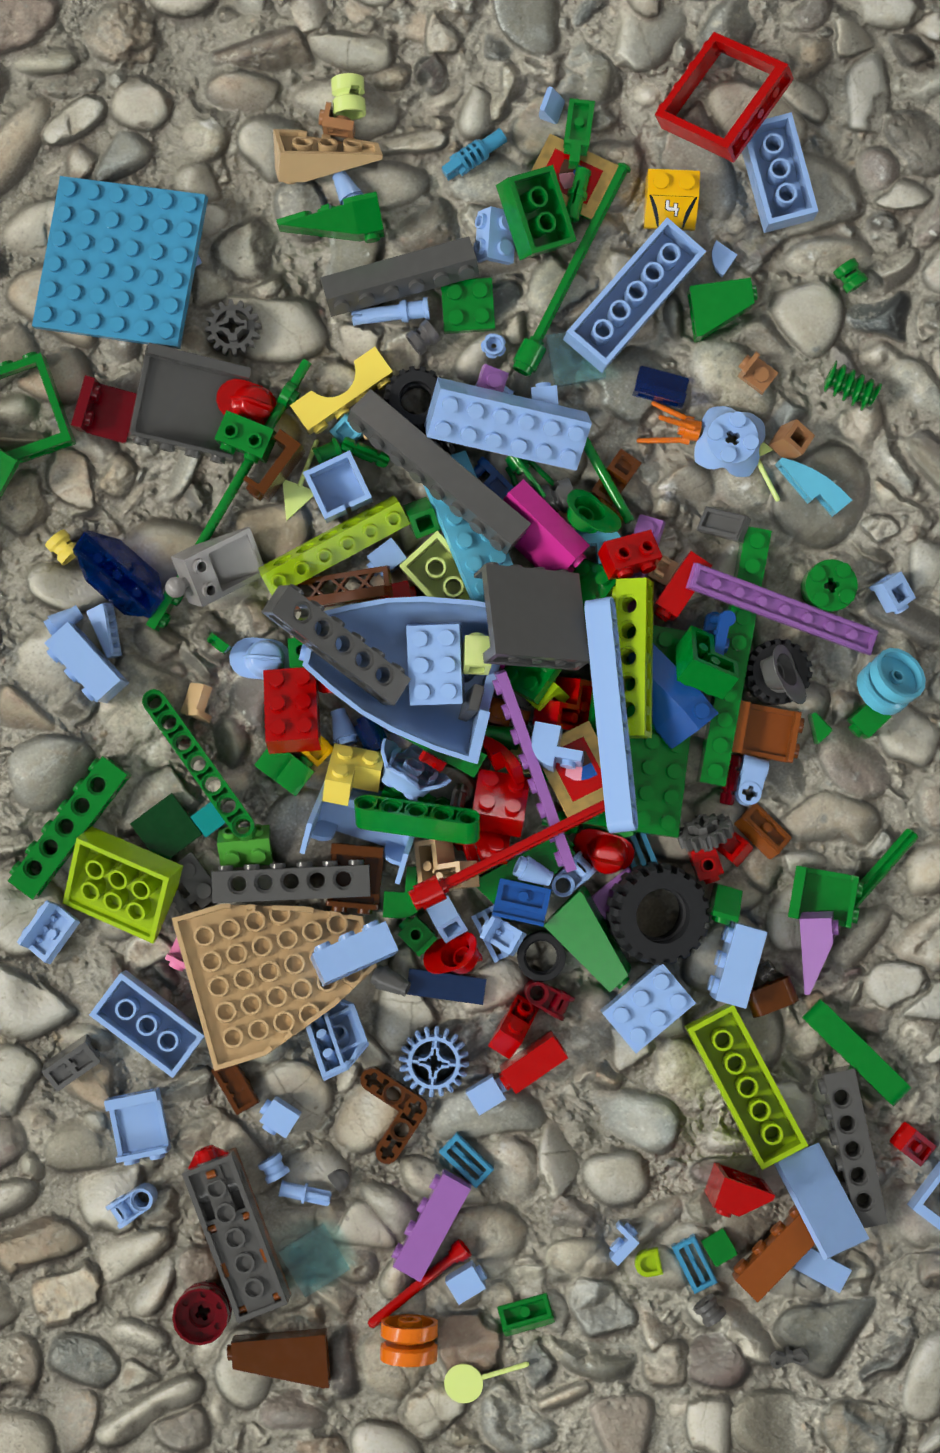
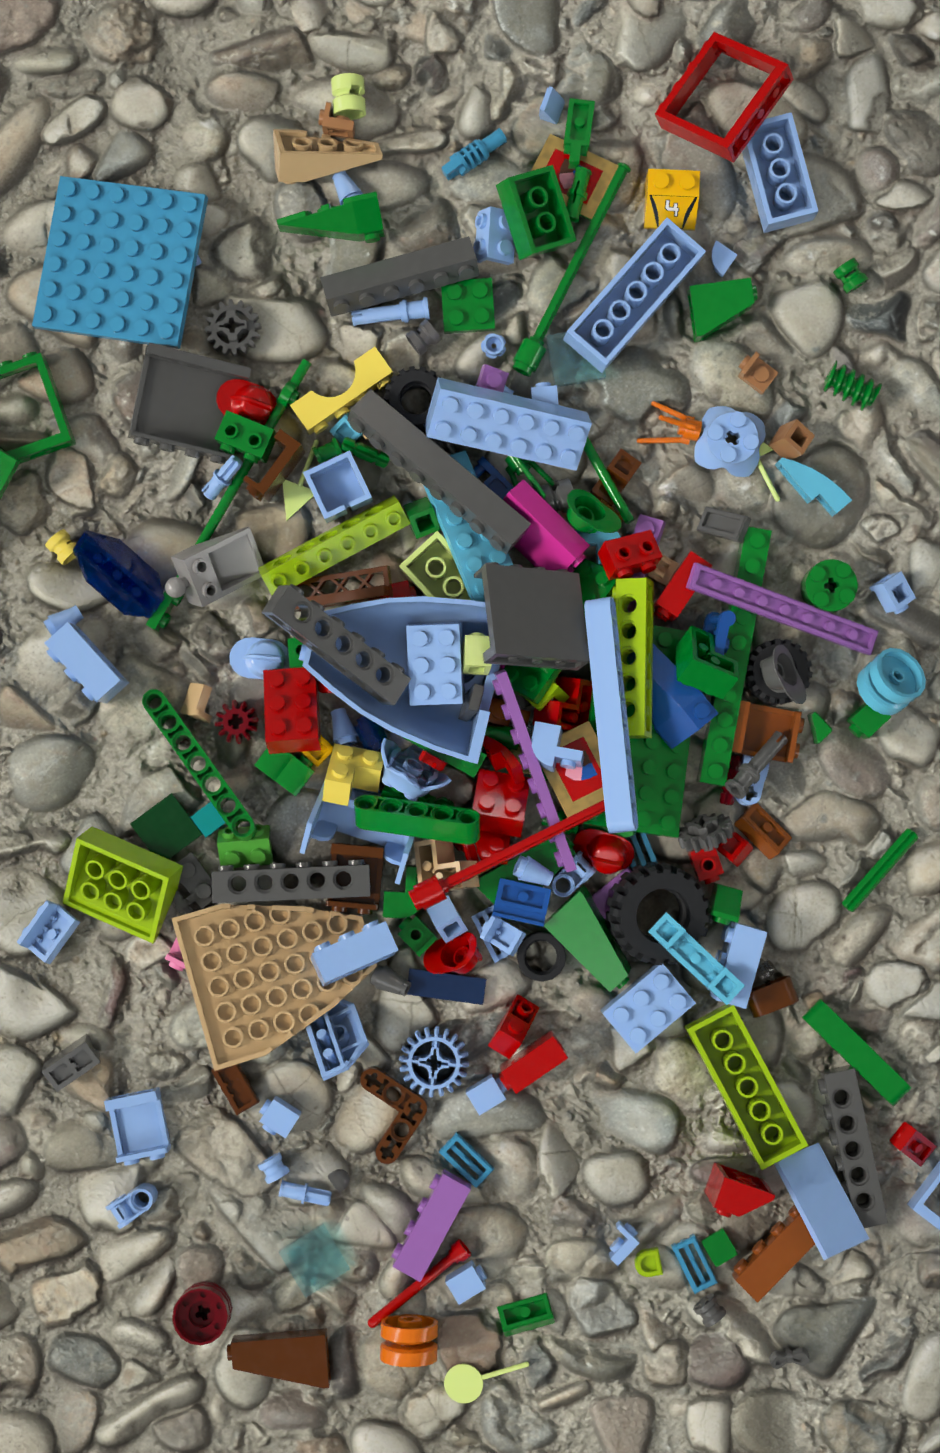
(22, 875): green brick -> none
(104, 410): dark red bracket -> none
(105, 626): light blue slope -> none
(148, 1023): light blue brick -> none
(218, 643): green tile -> none
(222, 477): none -> light blue axle
(236, 1232): dark grey piece -> none
(243, 727): none -> dark red gear
(386, 555): light blue brick -> none
(458, 795): dark grey axle -> none
(550, 999): dark red piece -> none
(661, 387): clear blue panel -> none
(696, 959): none -> medium azure slope
(750, 772): none -> dark grey pin
(817, 938): medium lavender slope -> none
(826, 891): green panel -> none
(827, 1272): light blue tile -> none

